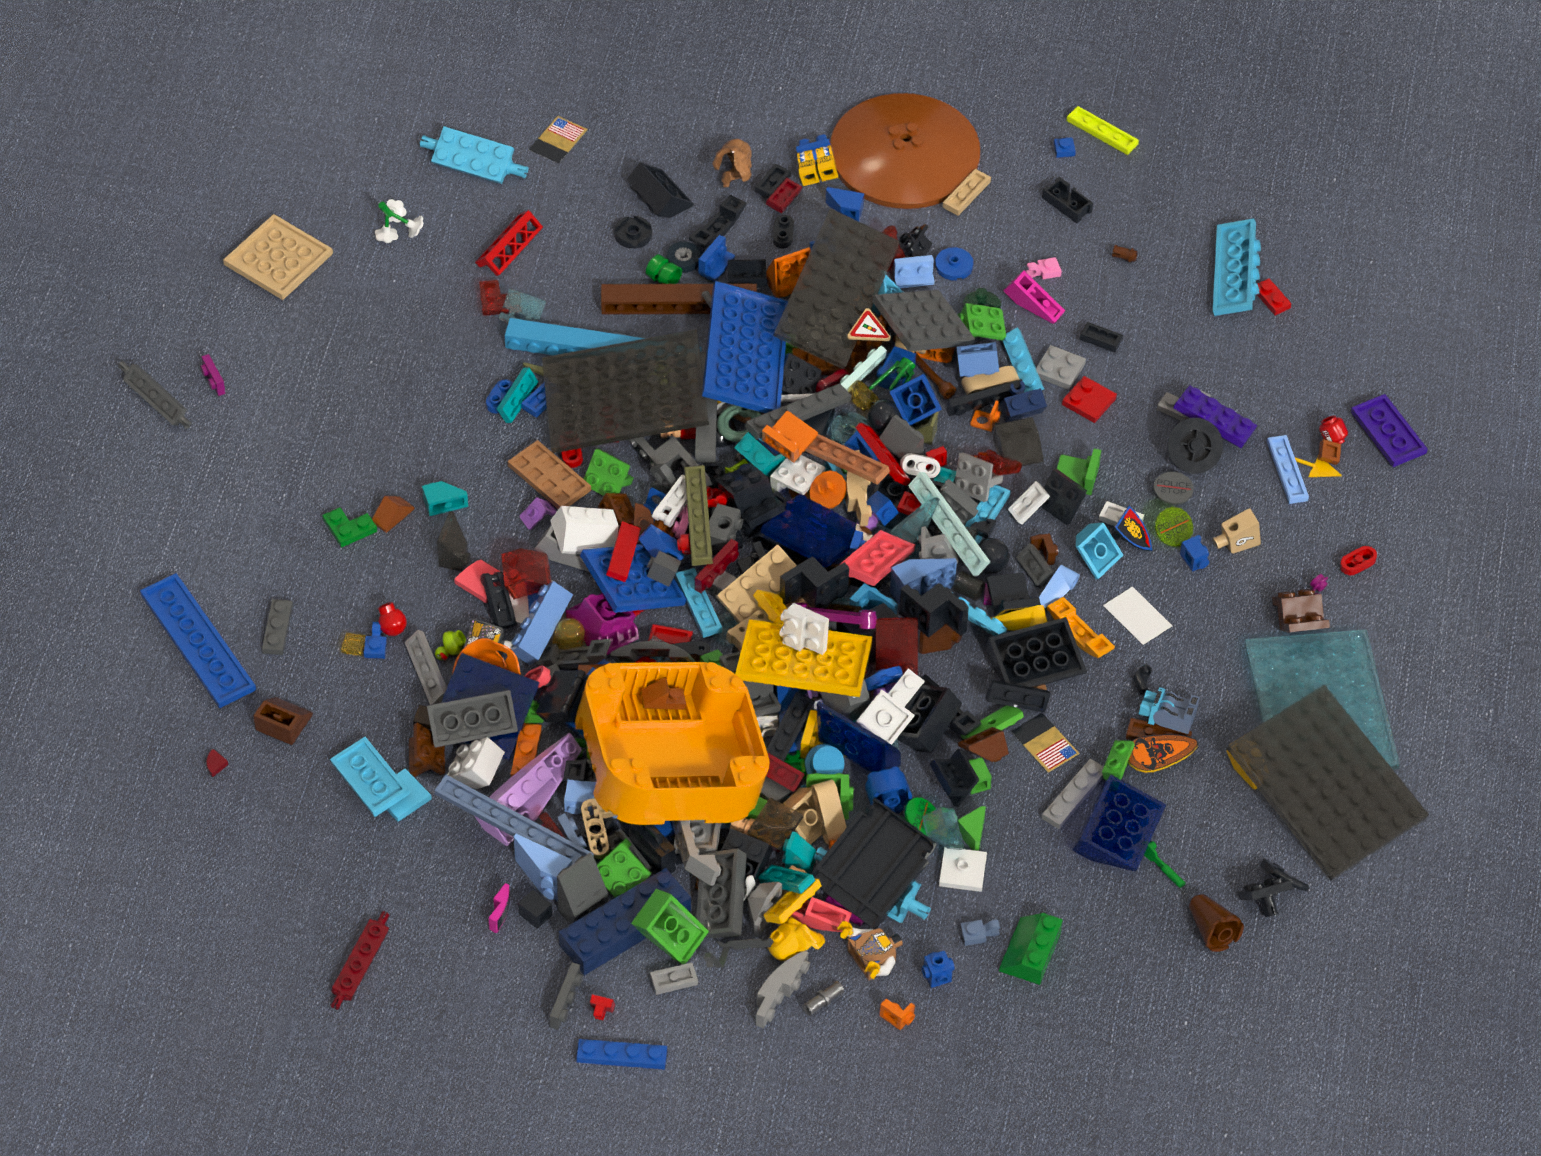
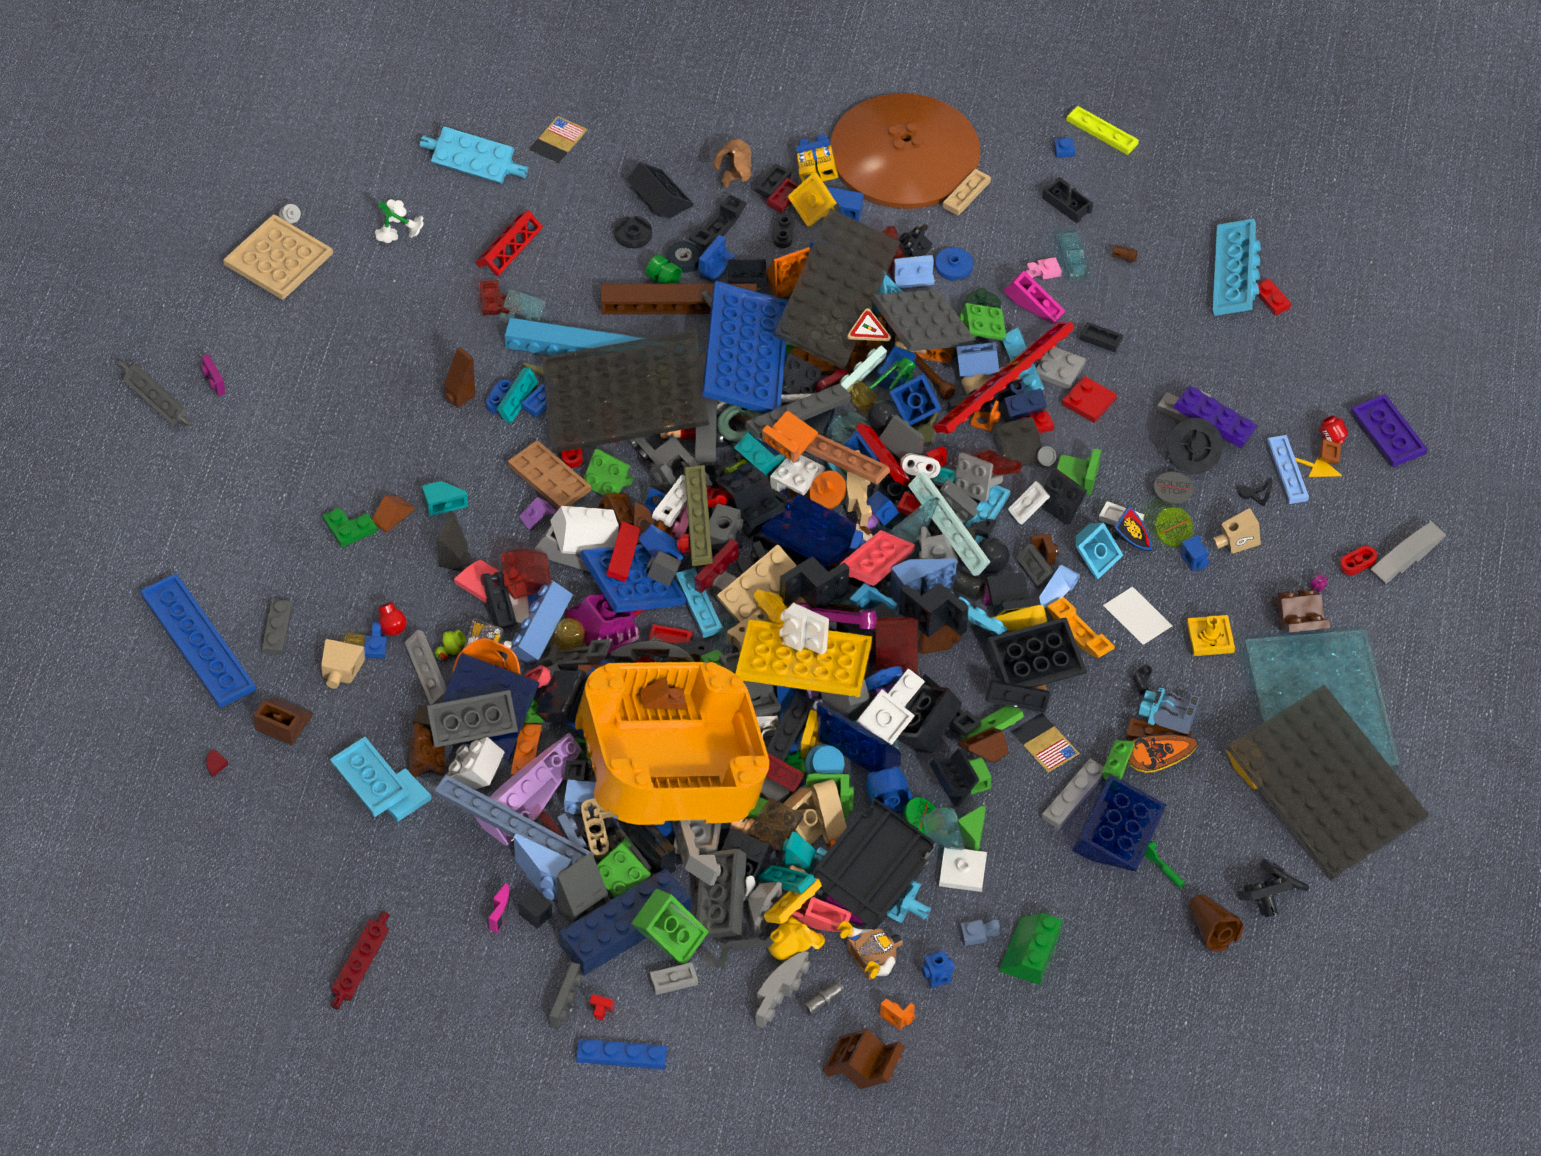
(290, 213): none -> wheel
(341, 662): none -> tan torso
(460, 381): none -> reddish brown slope
(812, 200): none -> yellow bracket
(864, 1059): none -> reddish brown bracket
(1003, 377): none -> red plate
(1043, 421): none -> red plate
(1046, 456): none -> piece
(1073, 255): none -> clear light blue slope
(1209, 631): none -> yellow plate
(1246, 492): none -> black piece
(1408, 552): none -> light grey slope

